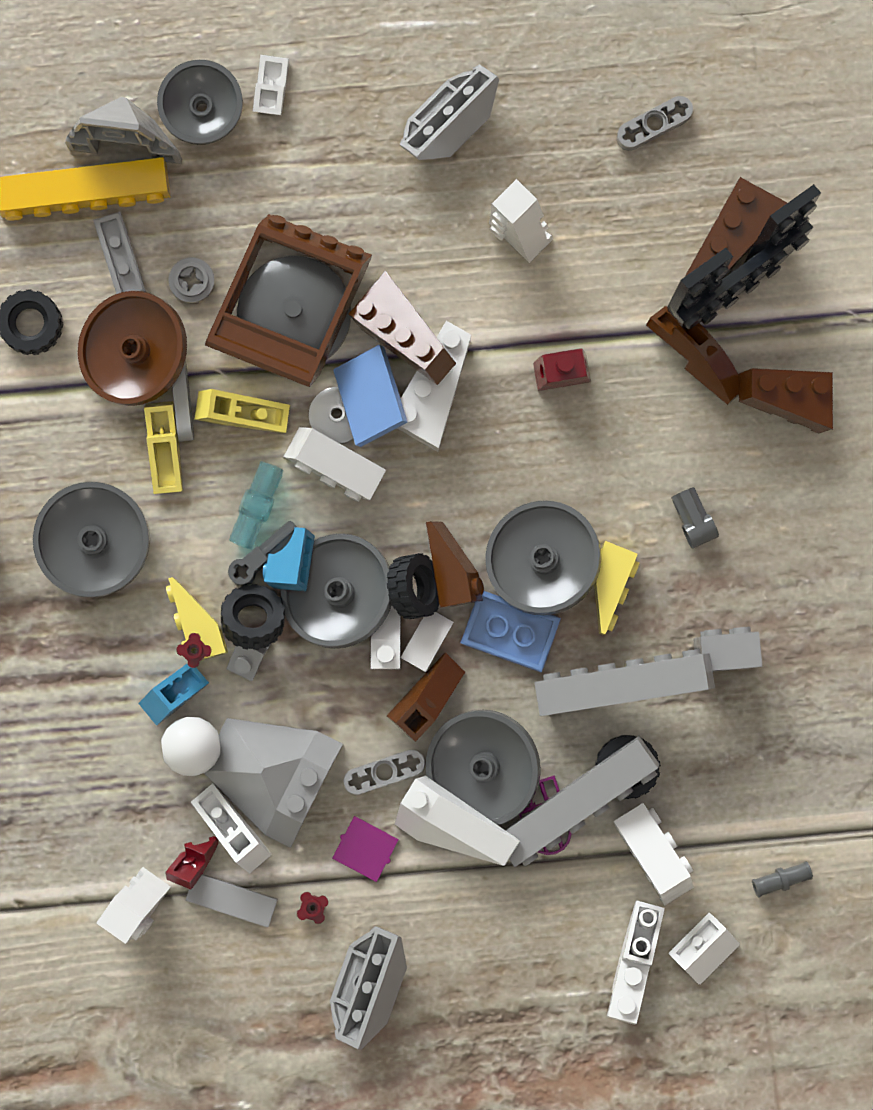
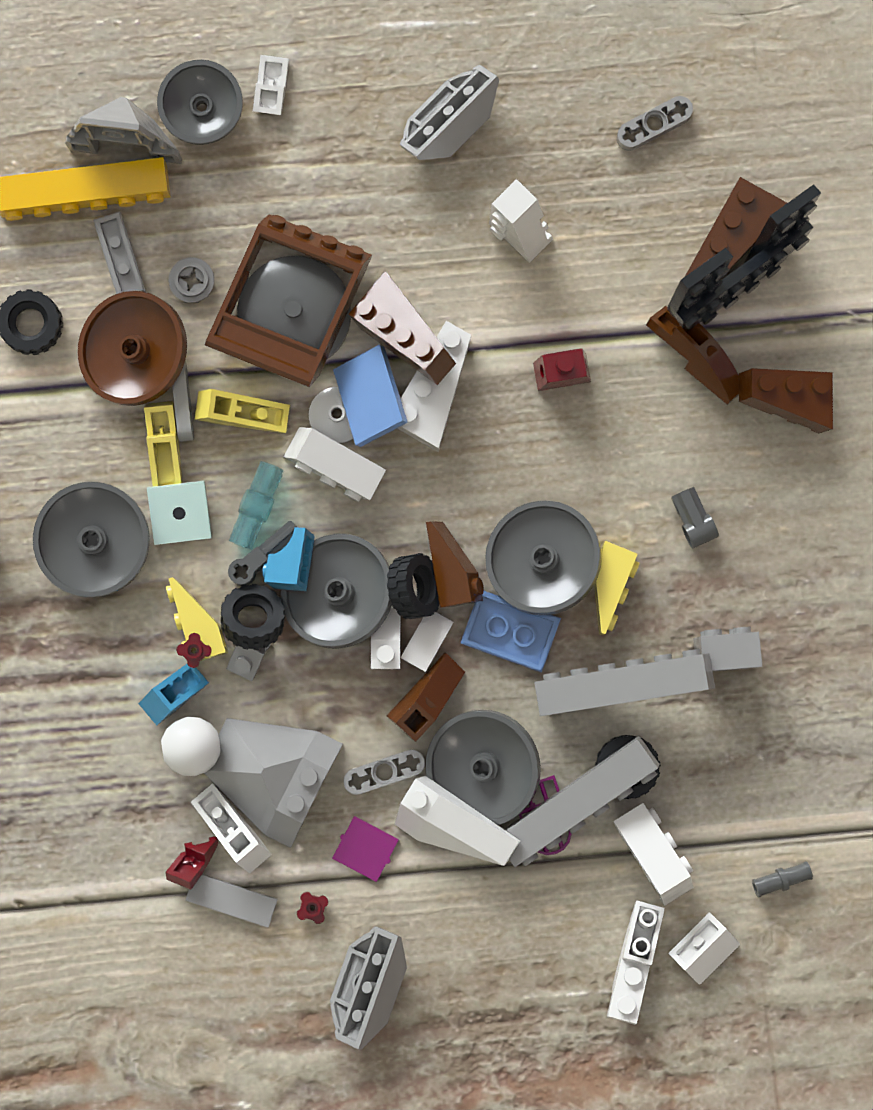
(132, 907): white wedge -> none
(179, 512): none -> light aqua tile

